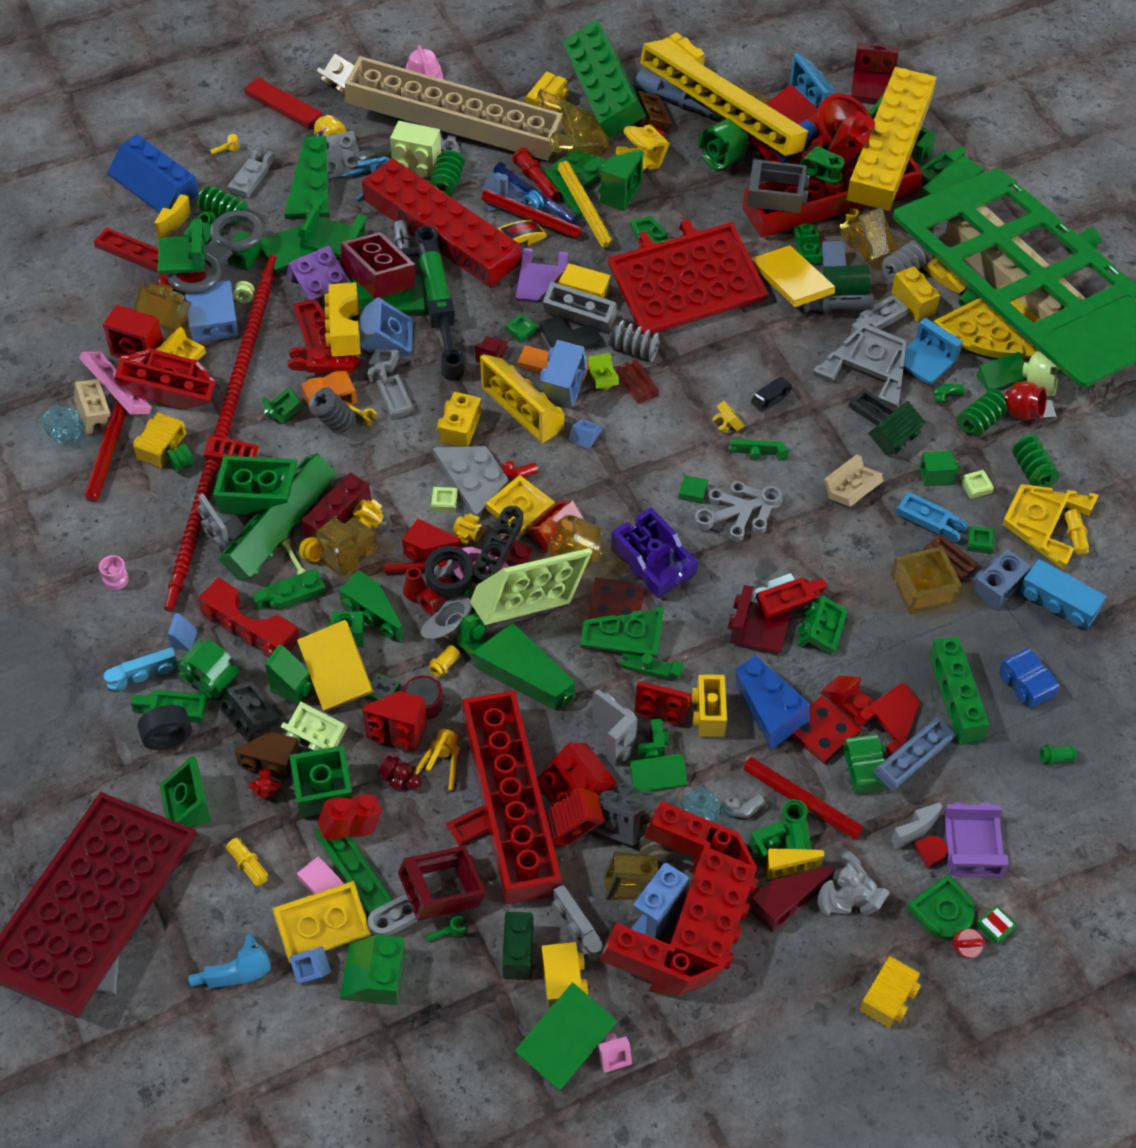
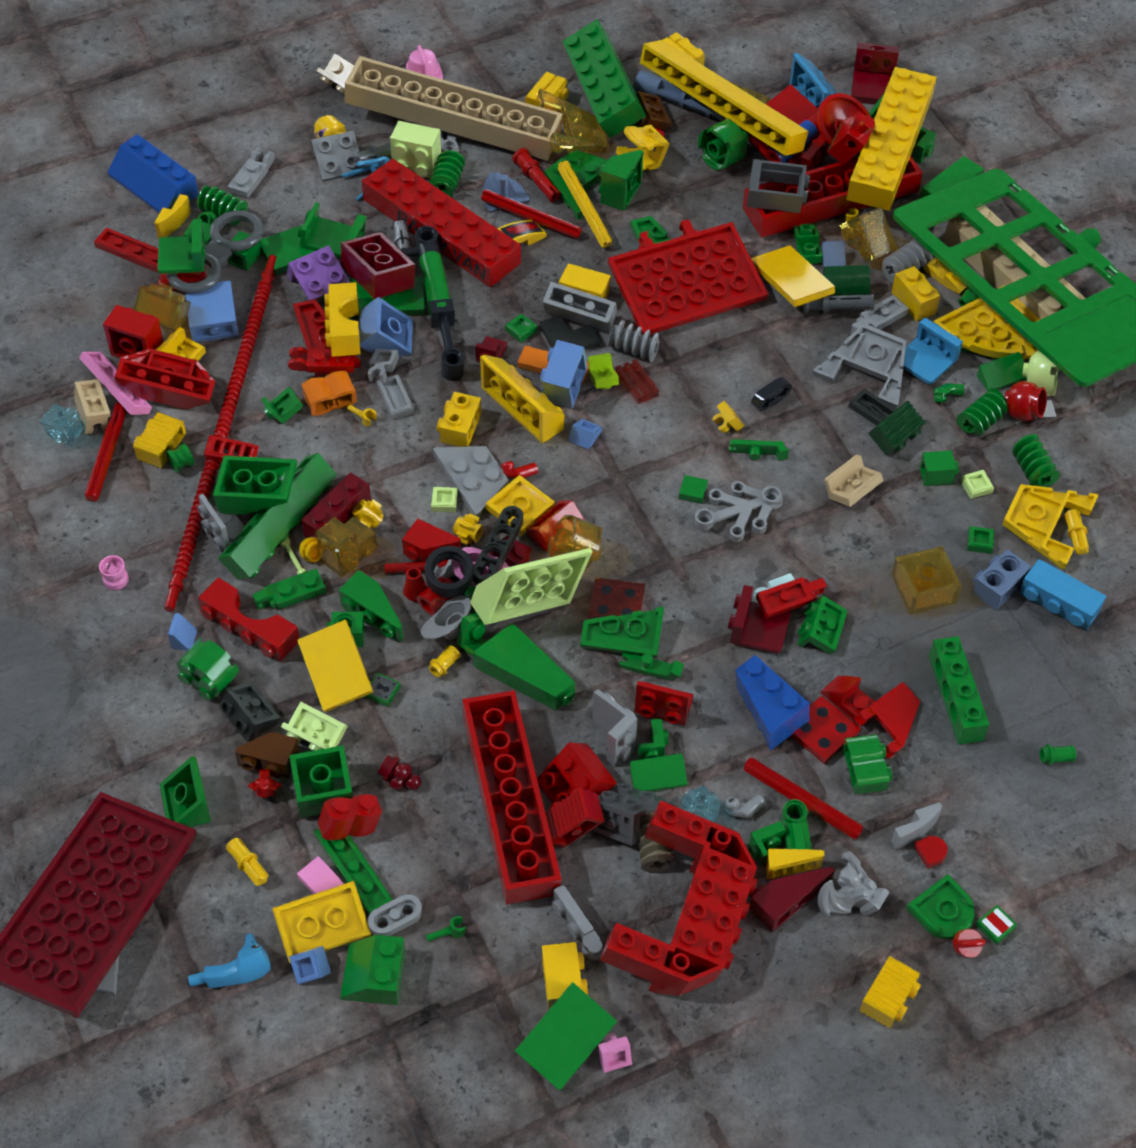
(140, 669): medium azure hinge -> none
(164, 727): black tyre -> none
(193, 702): green hinge -> none
(232, 145): yellow hand -> none
(243, 292): yellowish green bush -> none
(283, 102): red tile -> none
(287, 676): green slope -> none
(310, 180): green wing -> none
(332, 410): dark grey piece -> none
(396, 720): red slope -> none
(418, 892): dark red window -> none
(429, 689): piece -> none
(443, 747): yellow plant -> none
(469, 826): red tile -> none
(518, 945): dark green brick -> none
(533, 200): dark azure bush -> none
(536, 278): medium lavender flag -> none
(564, 214): clear blue bar -> none
(628, 875): clear yellow torso -> none
(654, 552): dark purple piece -> none
(661, 902): medium blue panel -> none
(711, 706): yellow brick -> none
(822, 164): green piece -> none
(914, 753): sand blue tile -> none
(931, 517): dark azure hinge -> none
(941, 163): green hinge -> none
(955, 556): copper tile -> none
(974, 840): medium lavender panel -> none
(1029, 678): blue brick -> none

